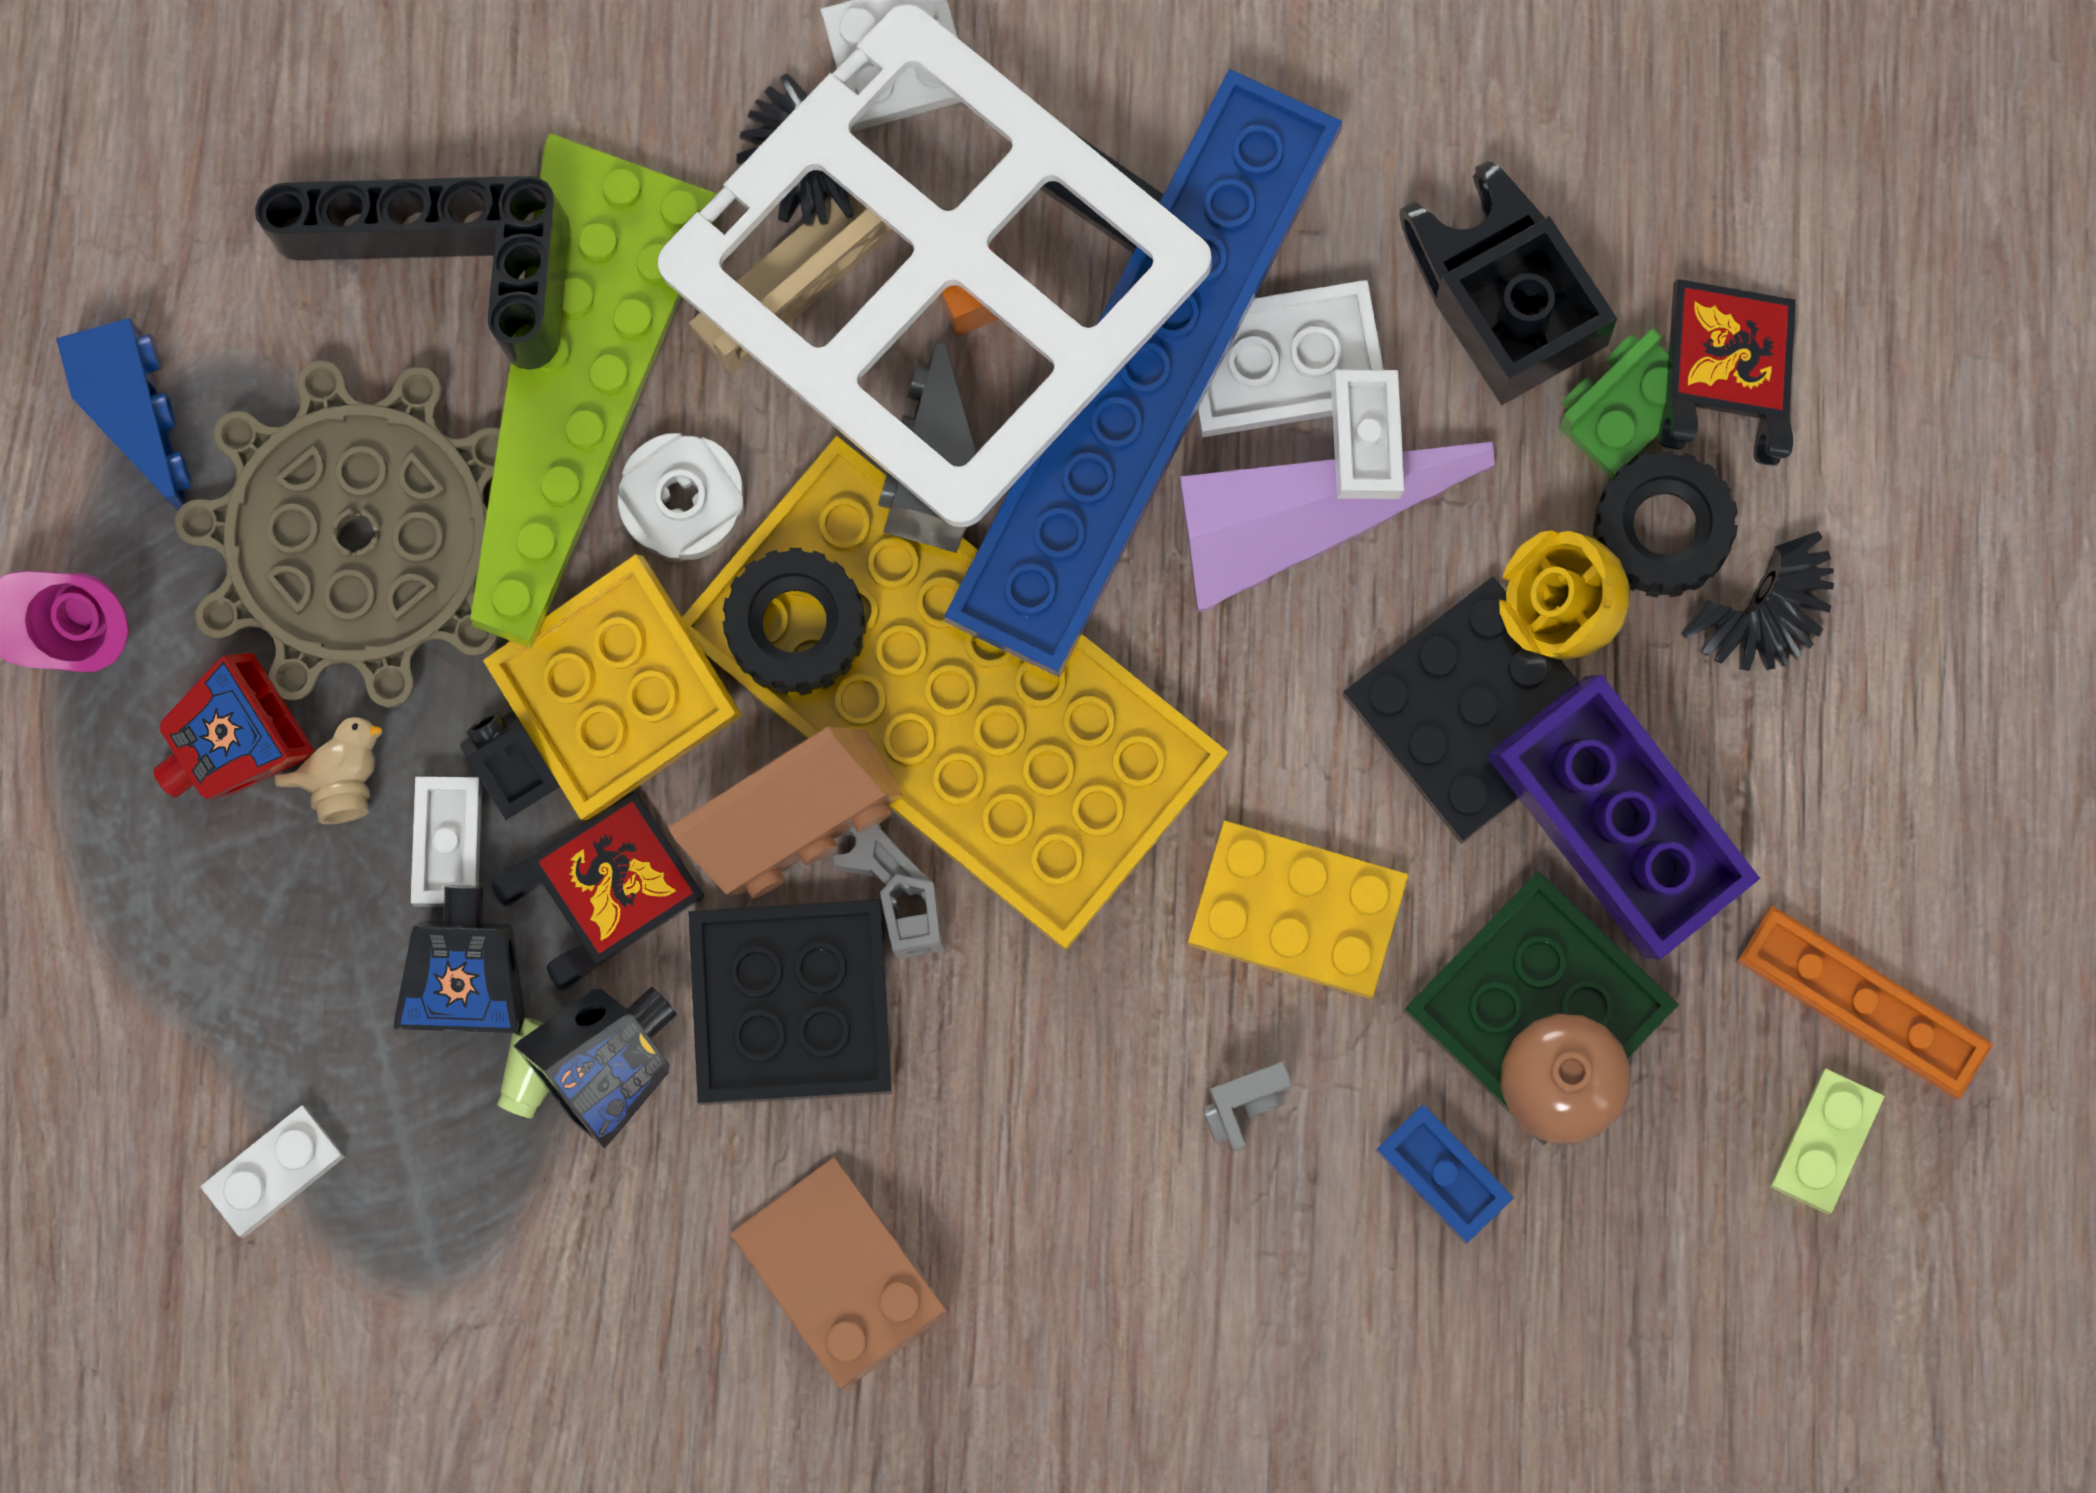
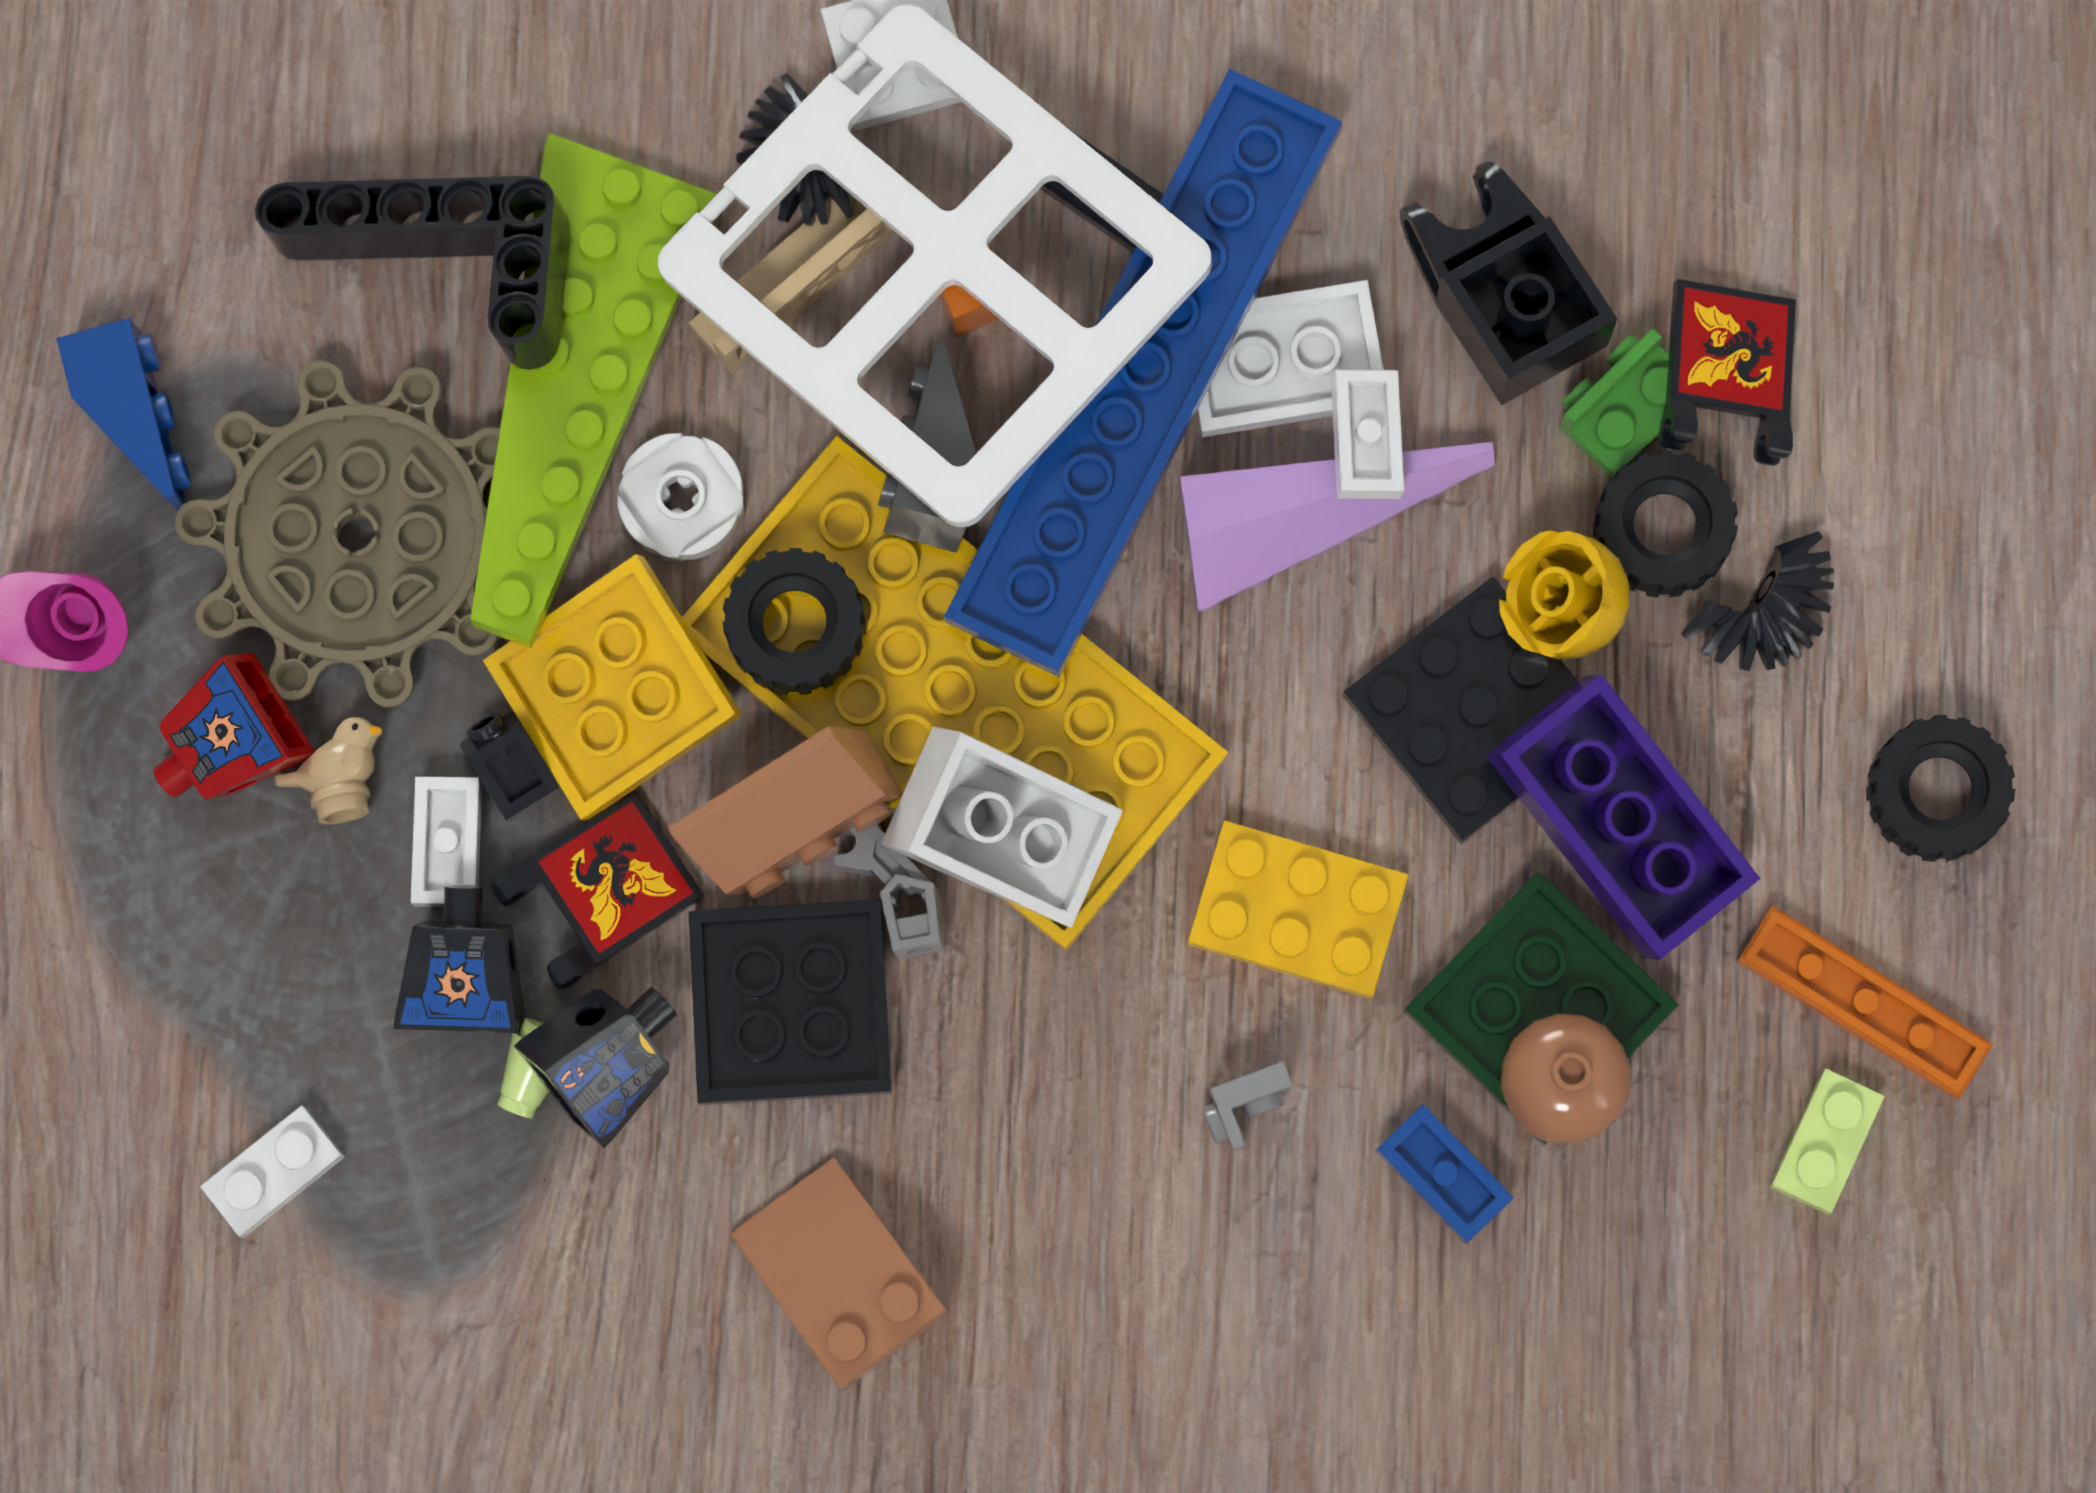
(1002, 825): none -> white slope
(1973, 751): none -> black tyre

